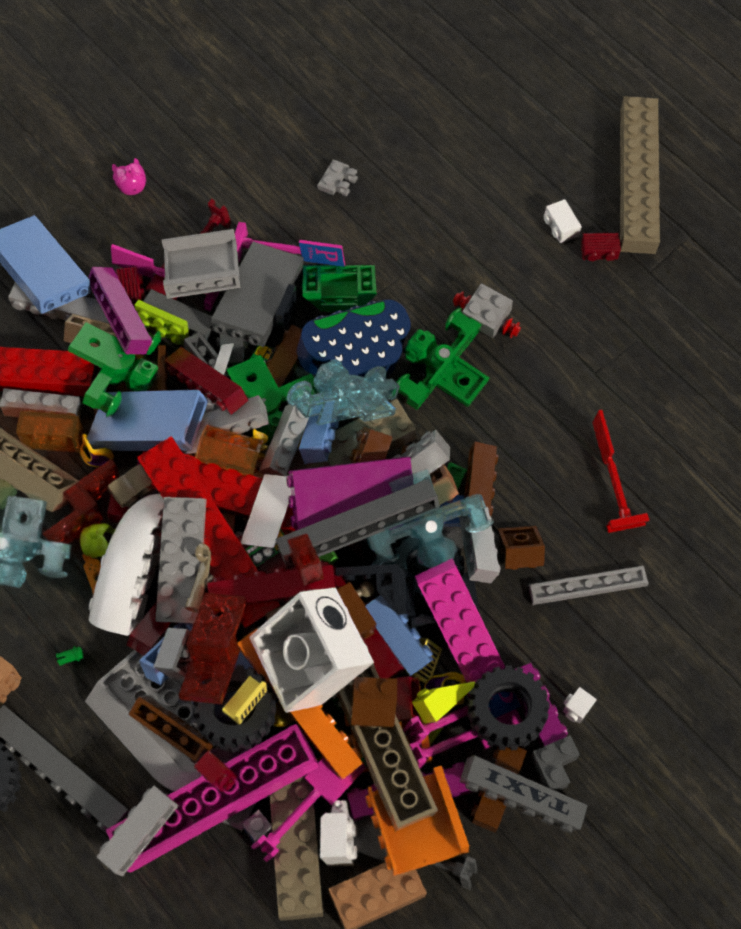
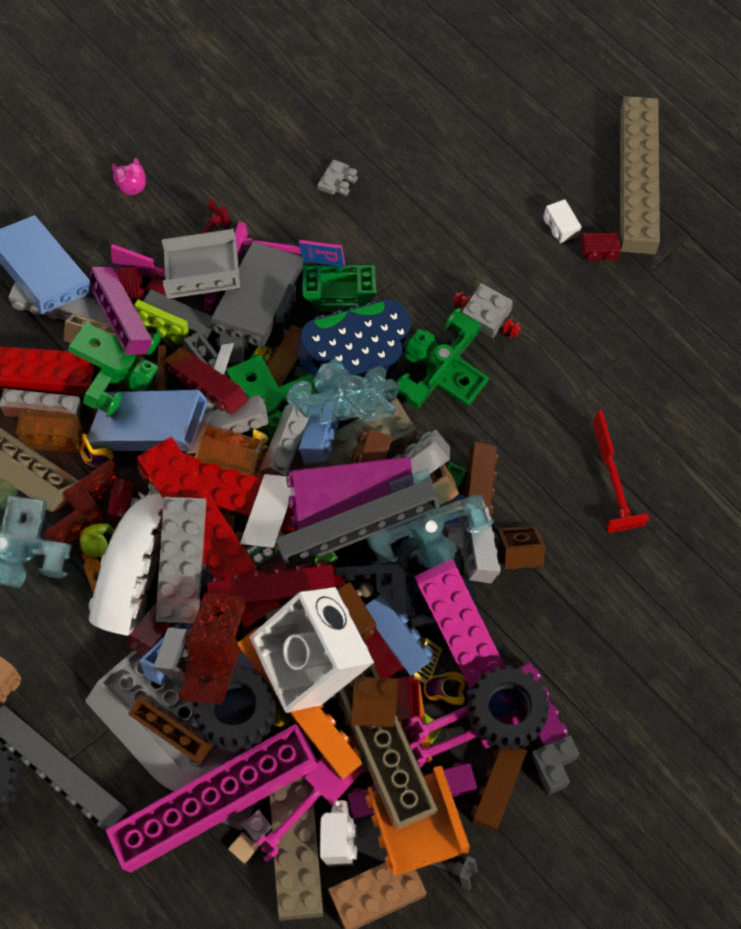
(70, 655): green pin -> none
(131, 486): dark tan brick -> none
(137, 830): light grey brick -> none
(199, 588): dark tan plant -> none
(215, 772): dark red brick -> none
(242, 848): none -> tan tile
(245, 699): light yellow panel -> none
(305, 559): clear red brick -> none
(436, 702): neon yellow slope -> none
(523, 794): dark grey brick -> none
(578, 705): white brick -> none
(588, 585): light grey tile -> none

